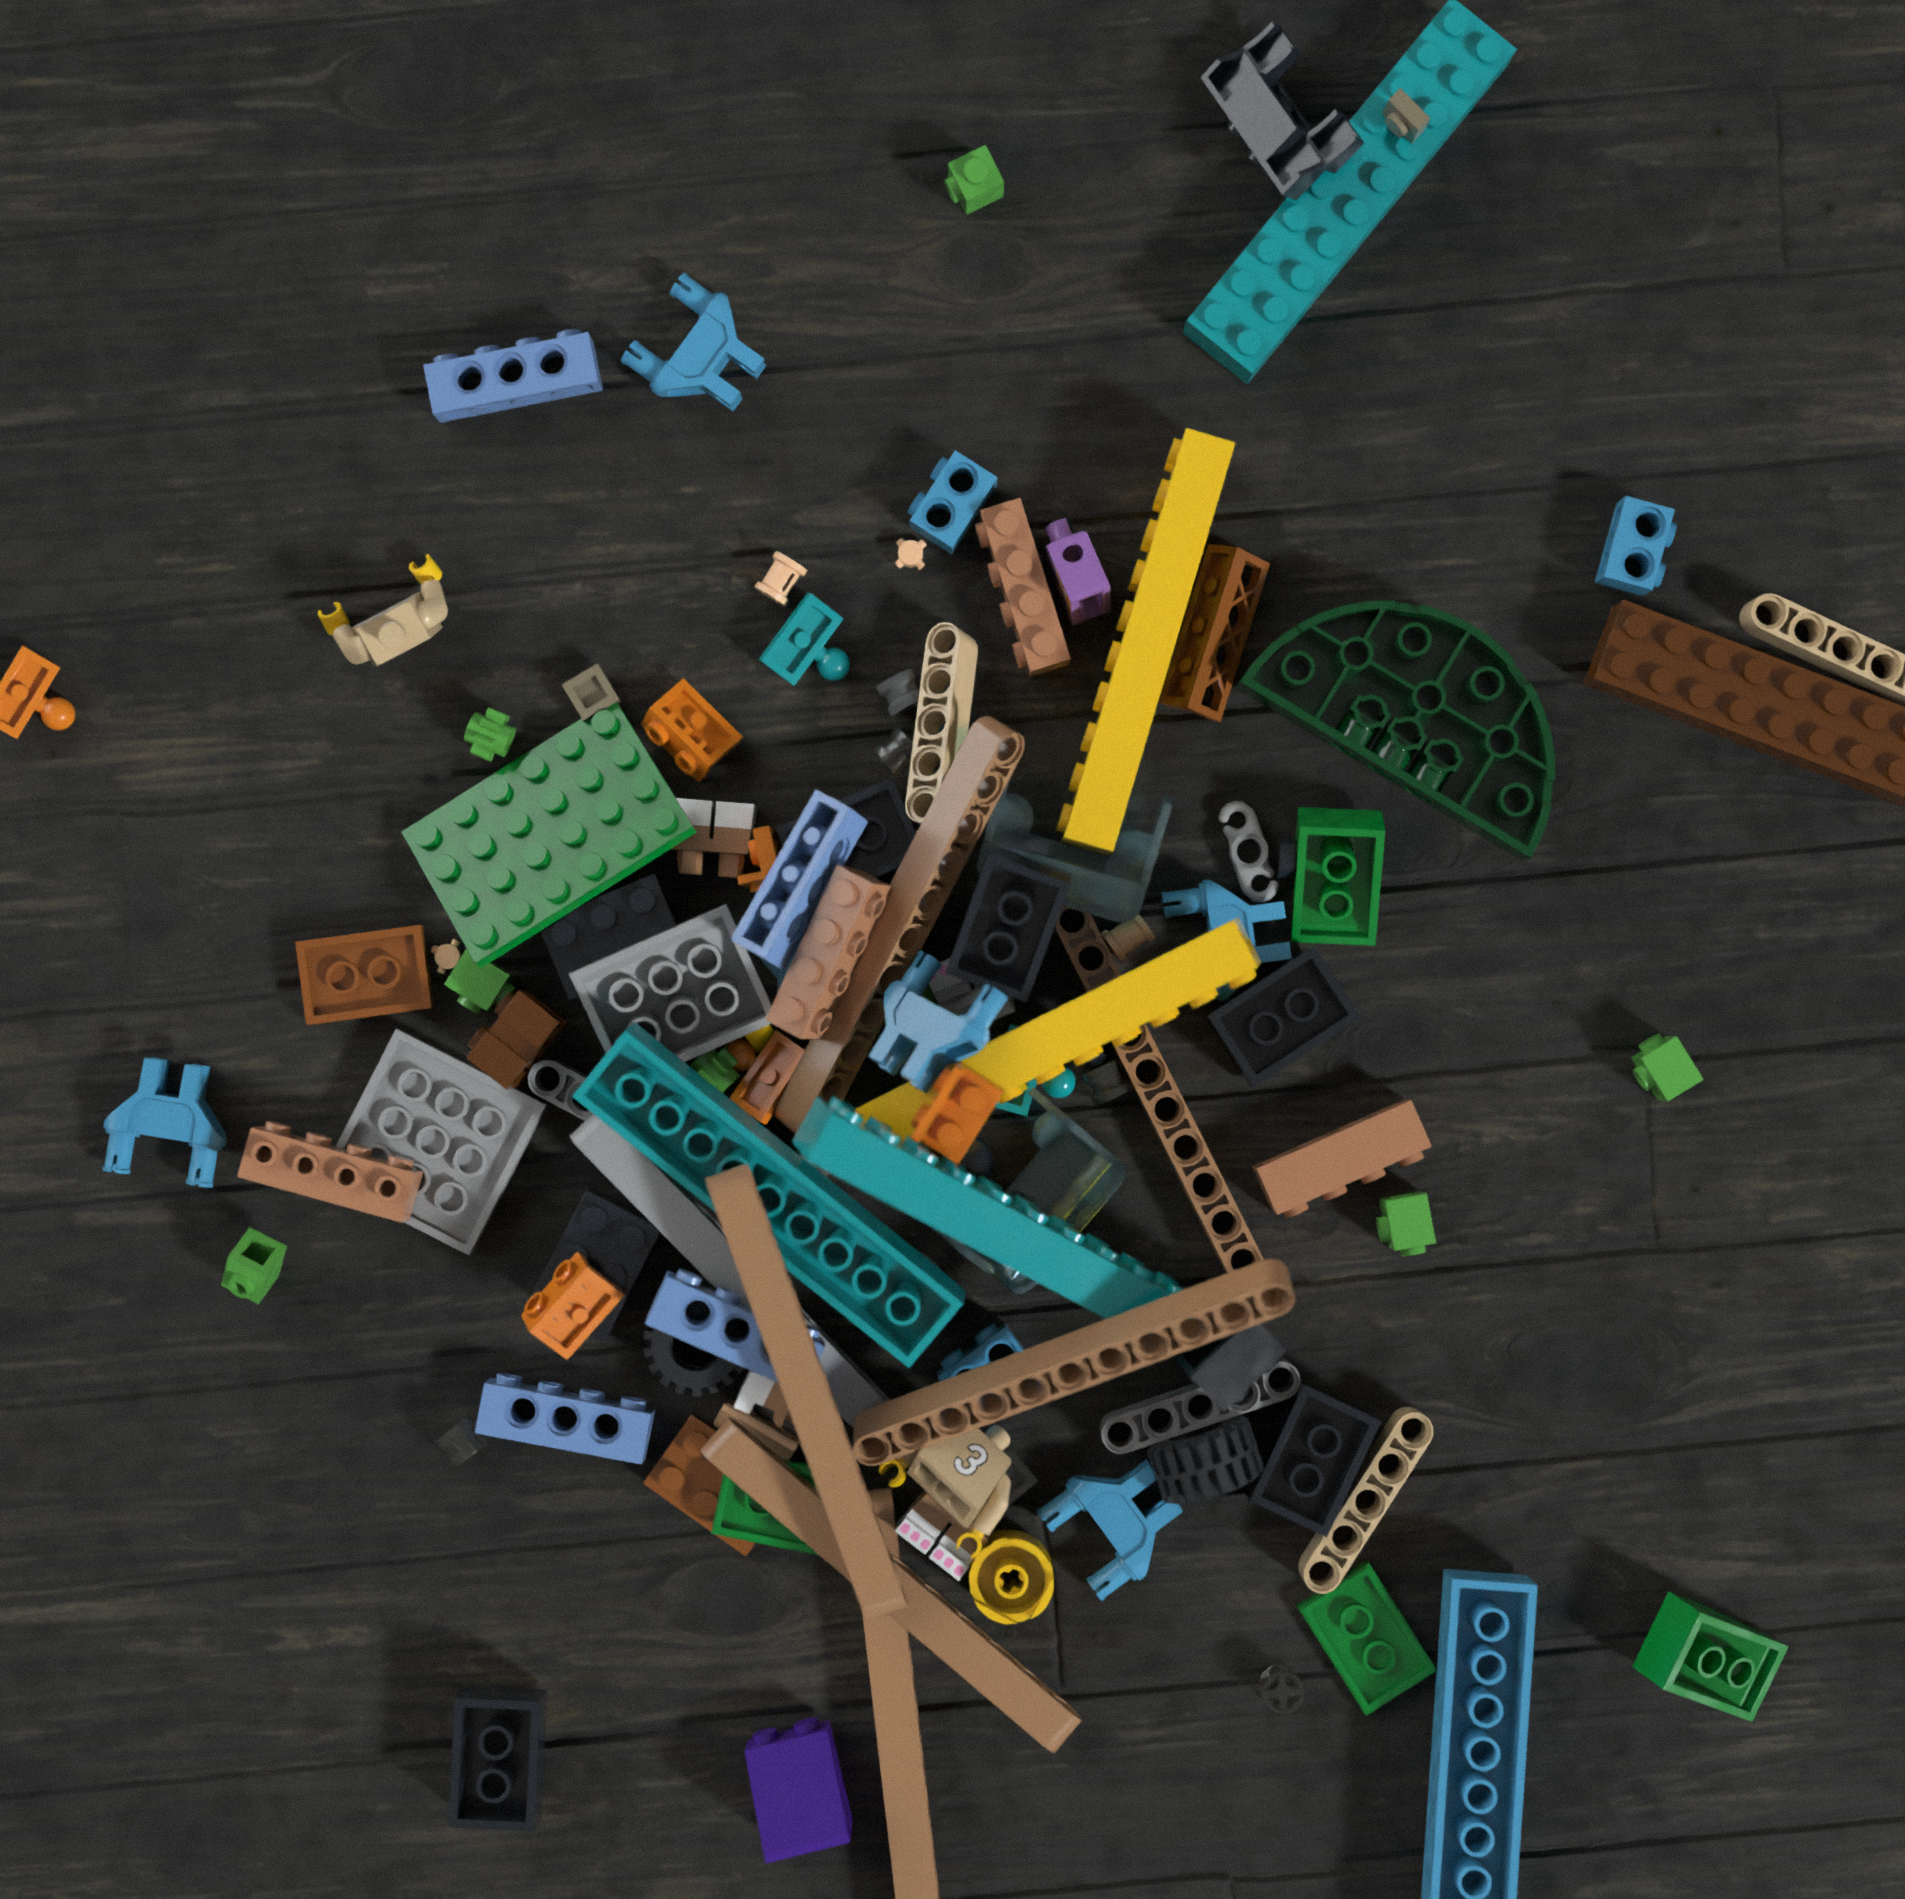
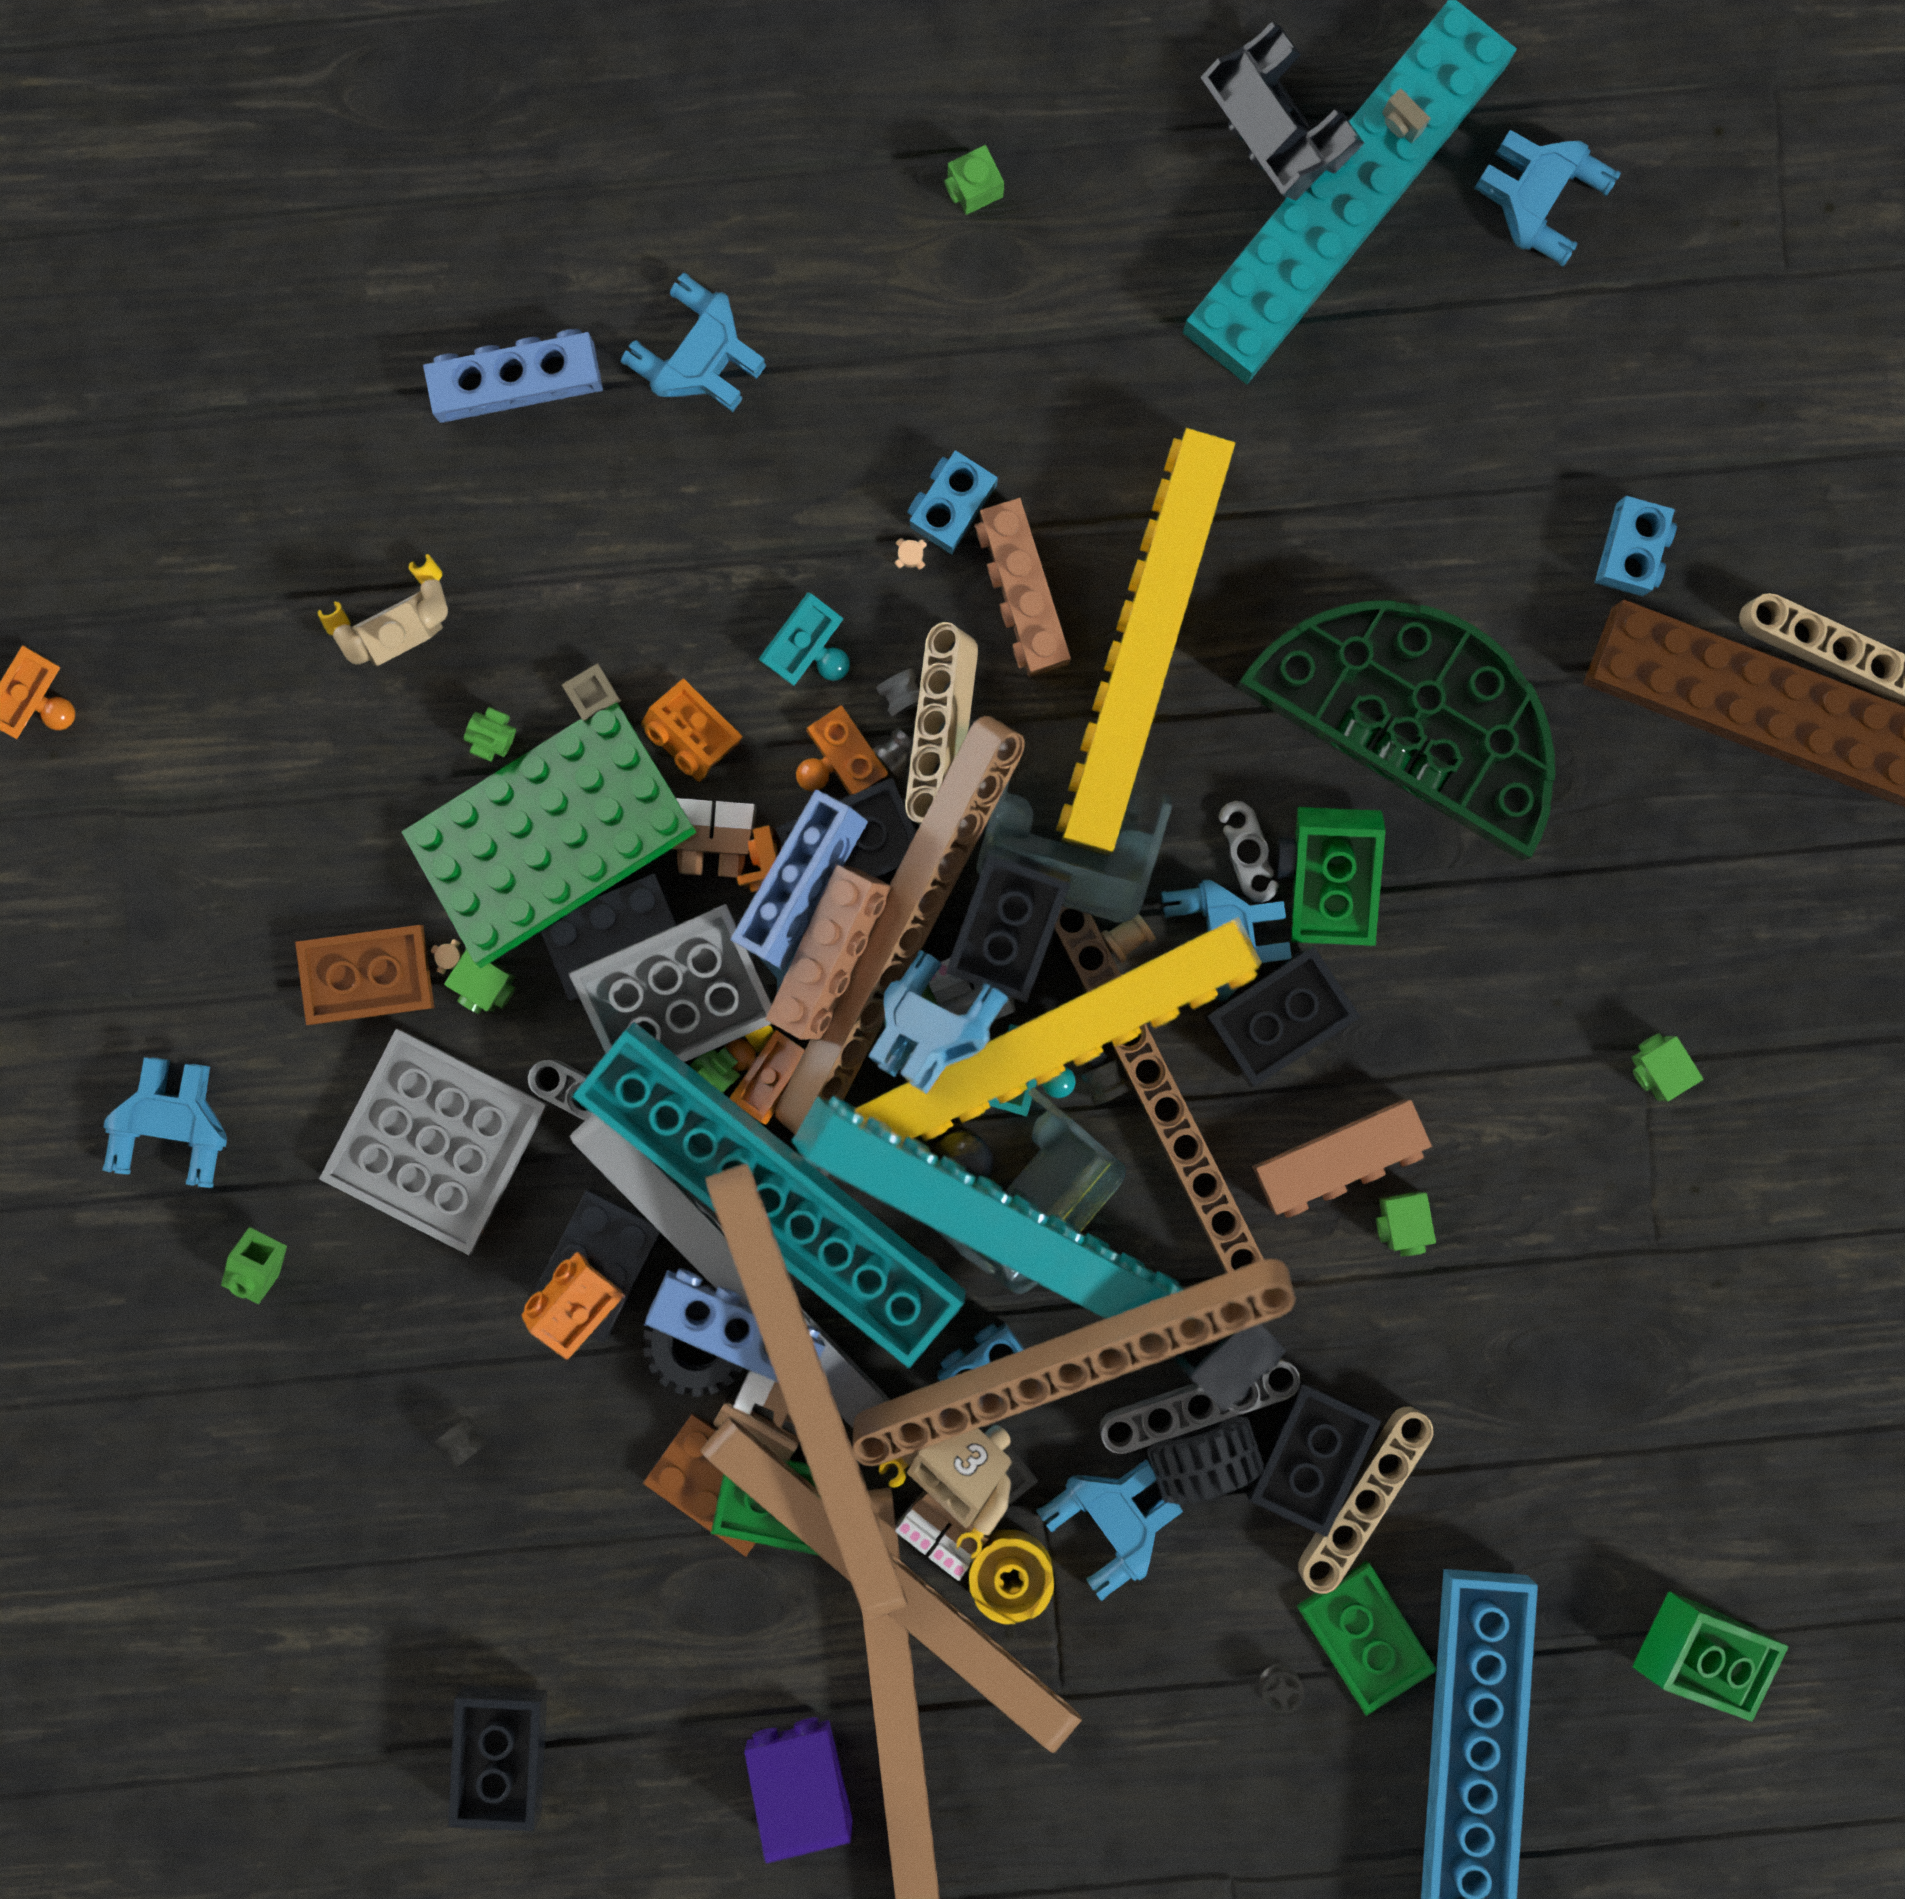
(329, 1172): nougat brick -> none
(499, 1418): medium blue brick -> none
(517, 1038): reddish brown brick -> none
(780, 578): light nougat bush -> none
(843, 752): none -> orange plate
(956, 1112): orange bracket -> none
(1077, 572): medium lavender torso -> none
(1208, 628): dark orange fence -> none
(1533, 195): none -> dark azure connector

